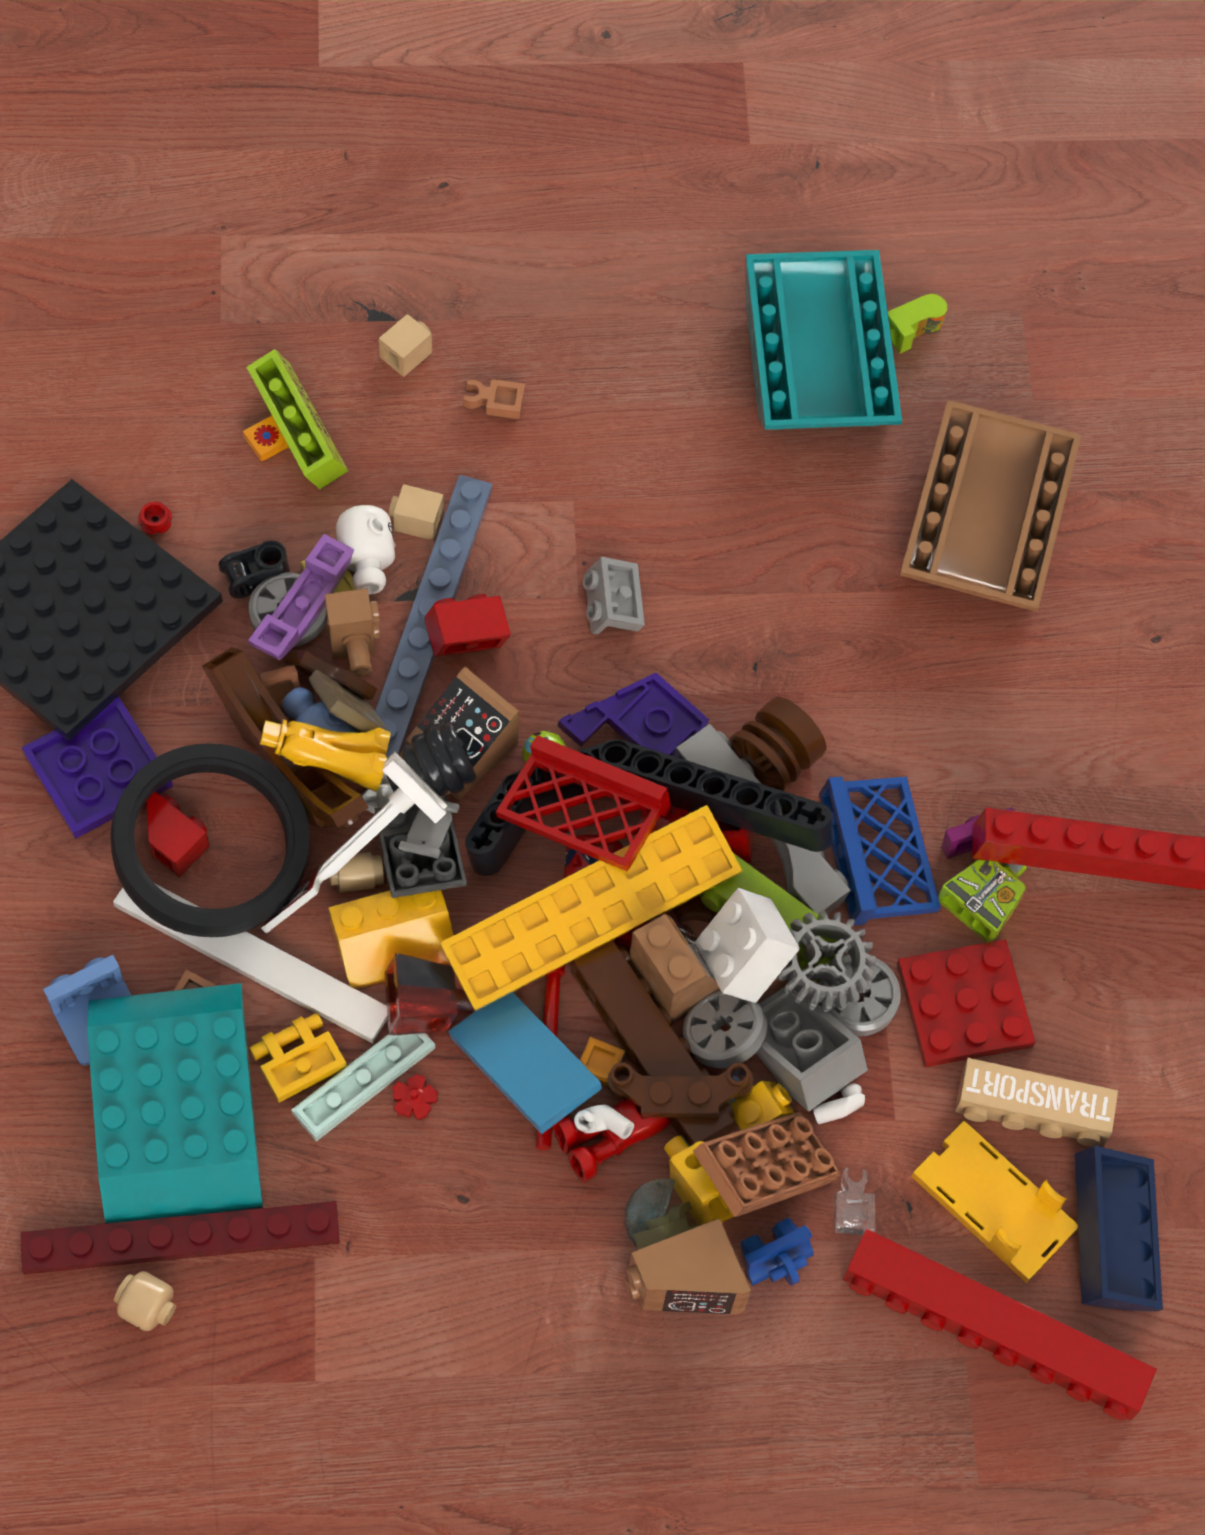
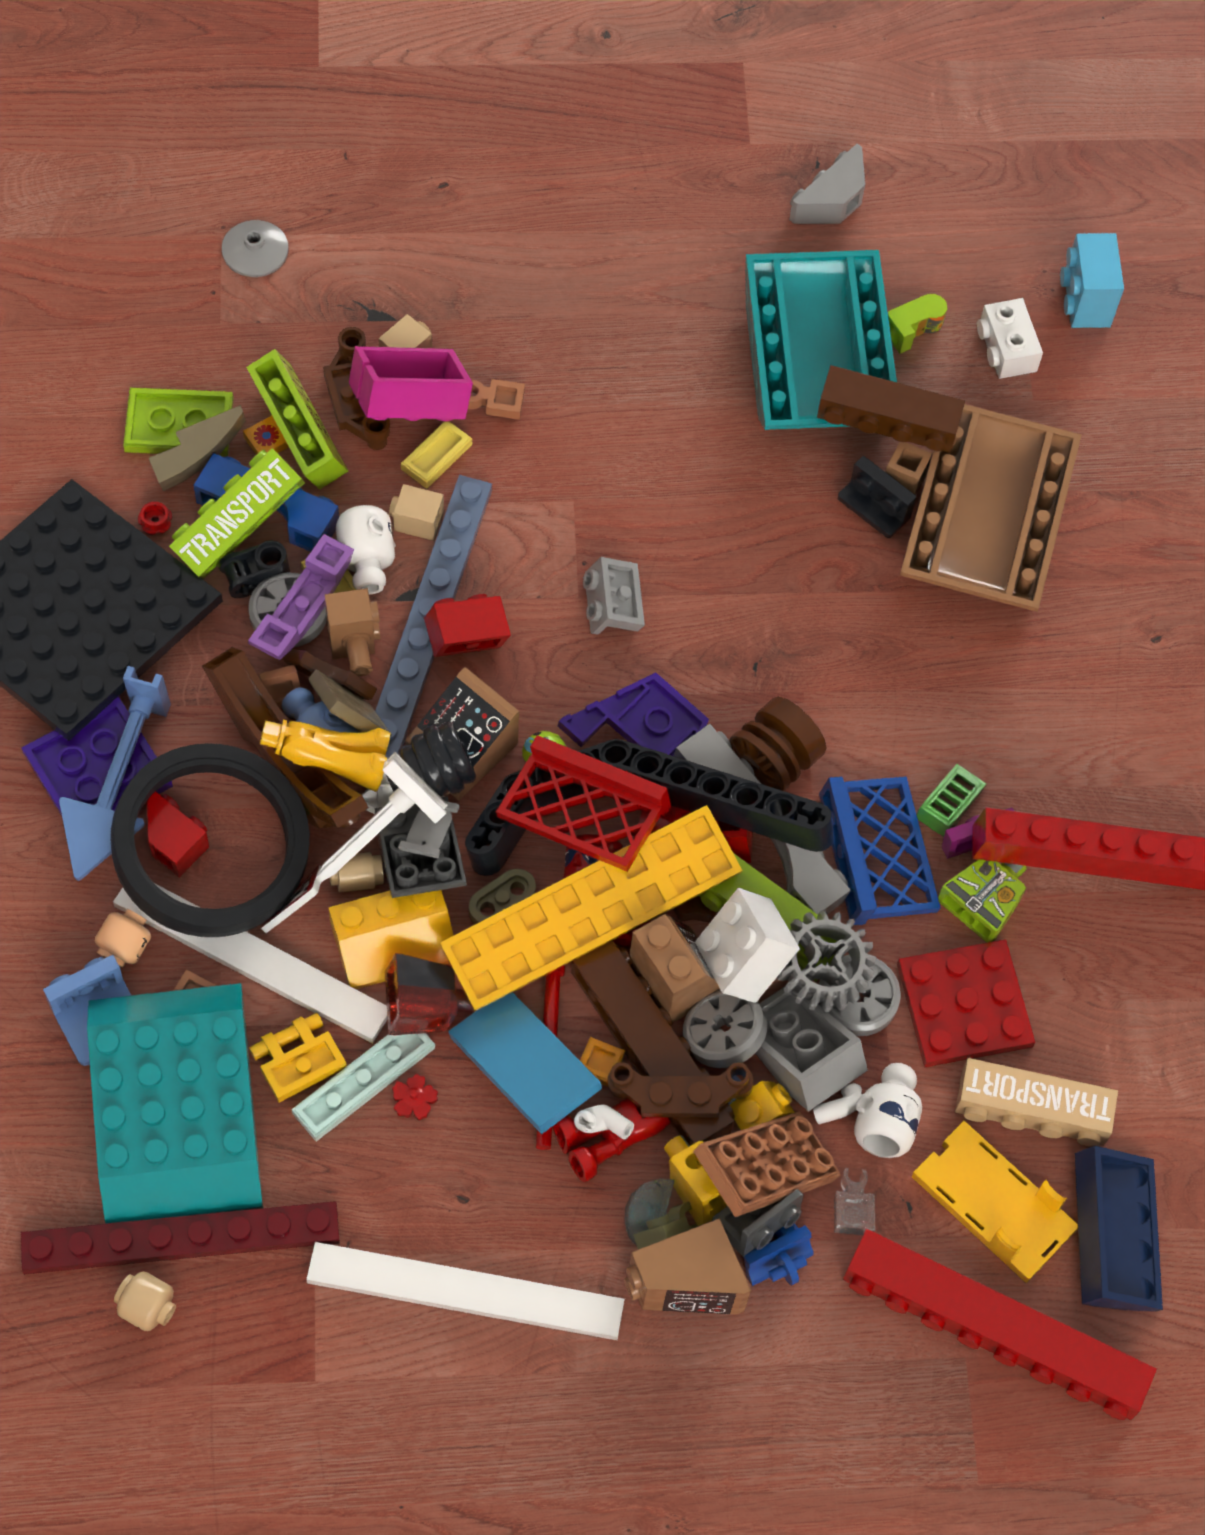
(89, 825): none -> medium blue piece
(123, 937): none -> light nougat head
(160, 413): none -> lime tile
(196, 447): none -> dark tan slope
(236, 513): none -> lime brick
(255, 258): none -> light grey dish
(306, 514): none -> blue arch
(344, 402): none -> reddish brown plate
(410, 383): none -> dark pink piece
(436, 454): none -> light yellow tile
(465, 1291): none -> white tile
(498, 893): none -> olive plate
(758, 1226): none -> dark grey bracket
(832, 192): none -> light grey slope
(877, 498): none -> black bracket
(889, 1113): none -> white piece
(890, 409): none -> reddish brown brick
(909, 466): none -> medium nougat brick
(938, 821): none -> bright green slope
(1010, 338): none -> white brick
(1092, 280): none -> medium azure brick

